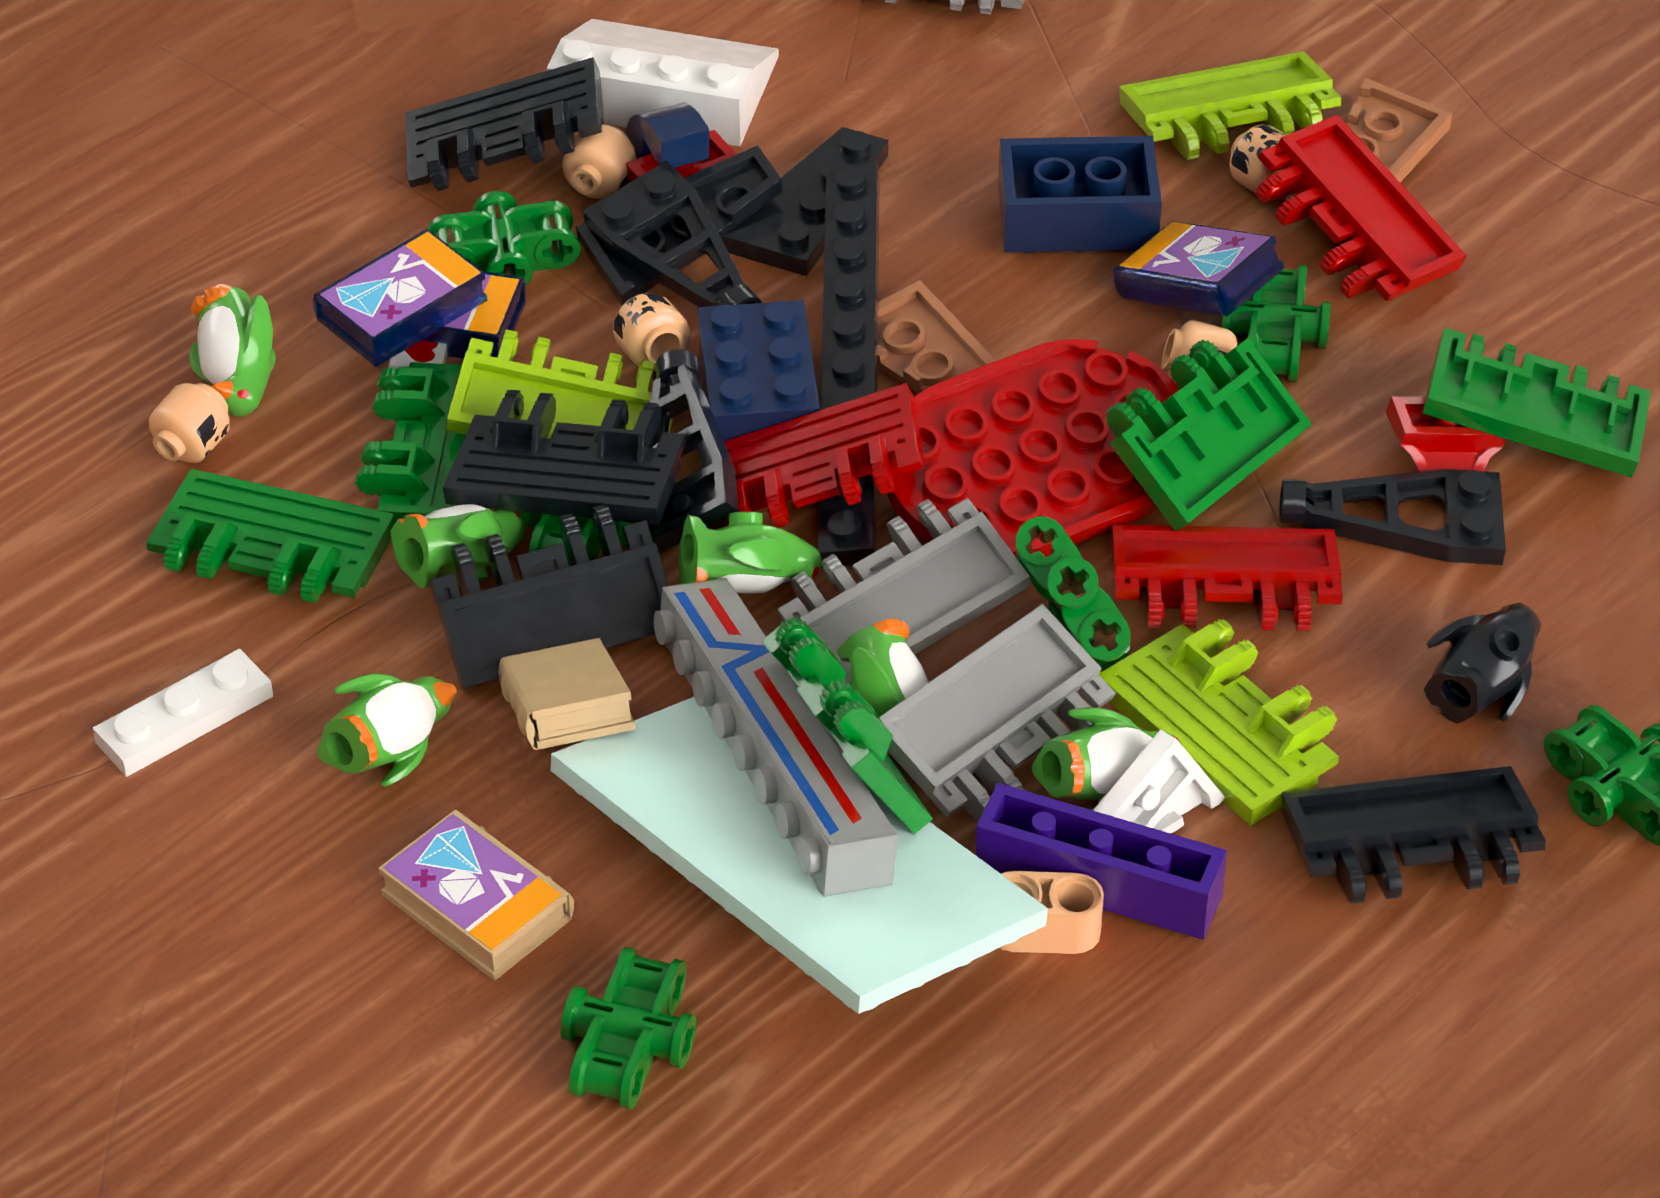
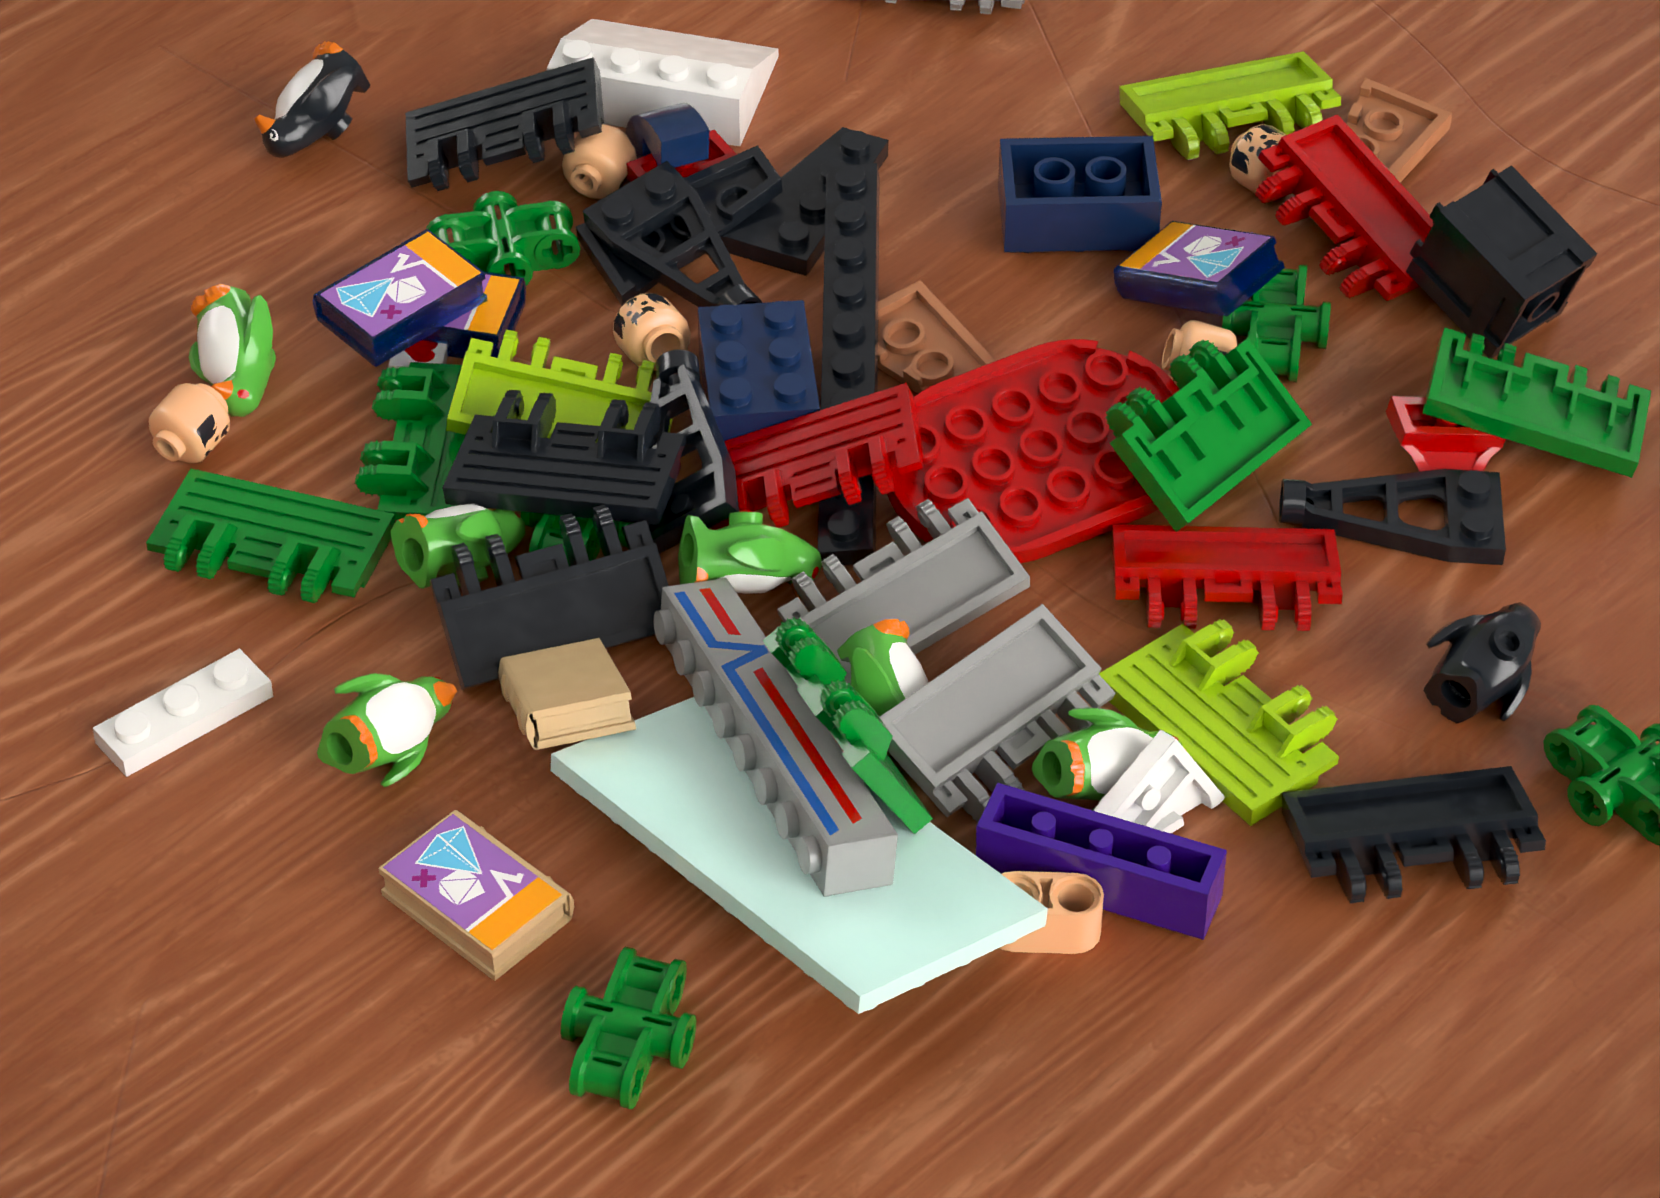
(314, 102): none -> black animal
(1068, 571): green axle -> none
(1500, 260): none -> black container

